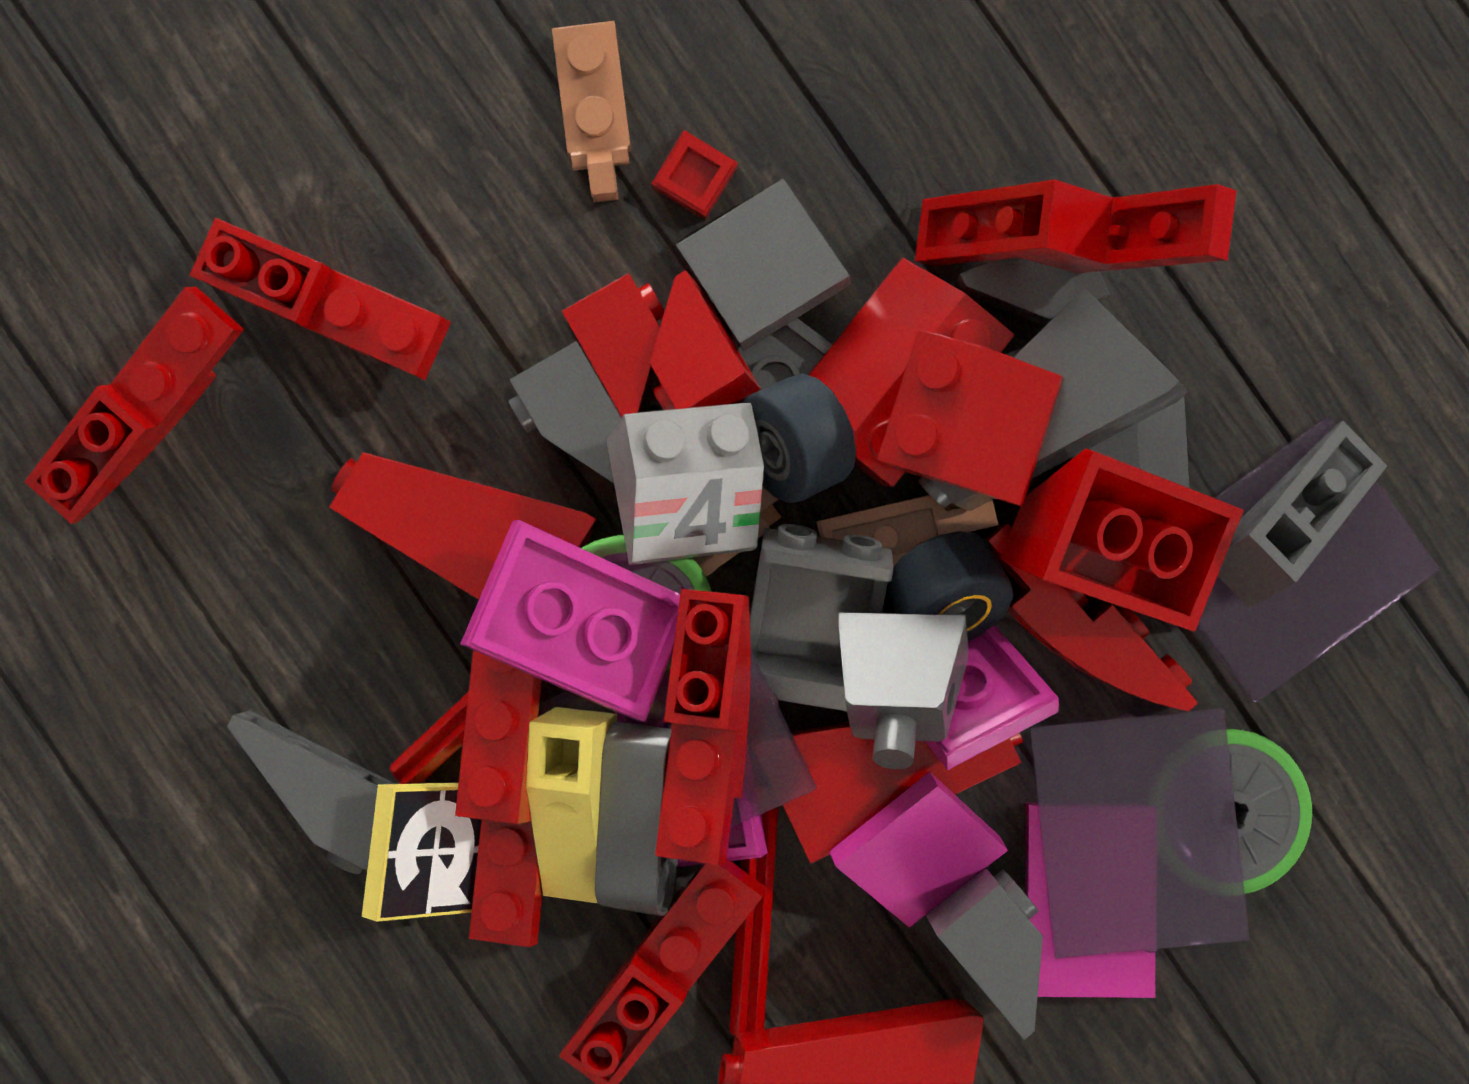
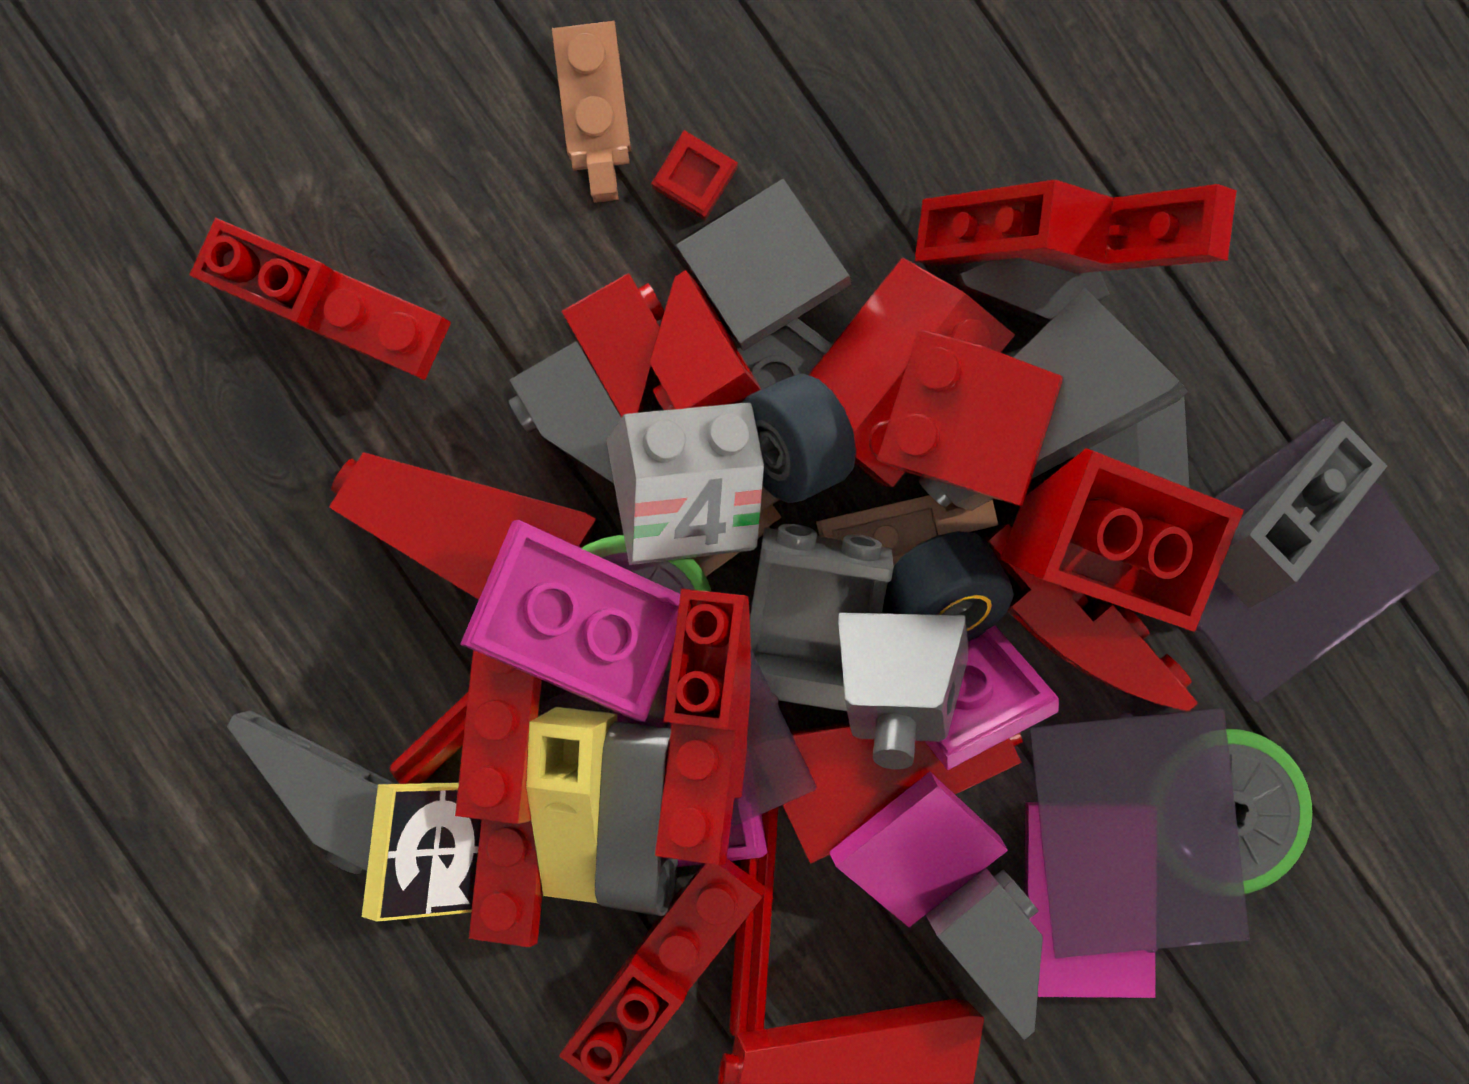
(138, 408): red slope -> none

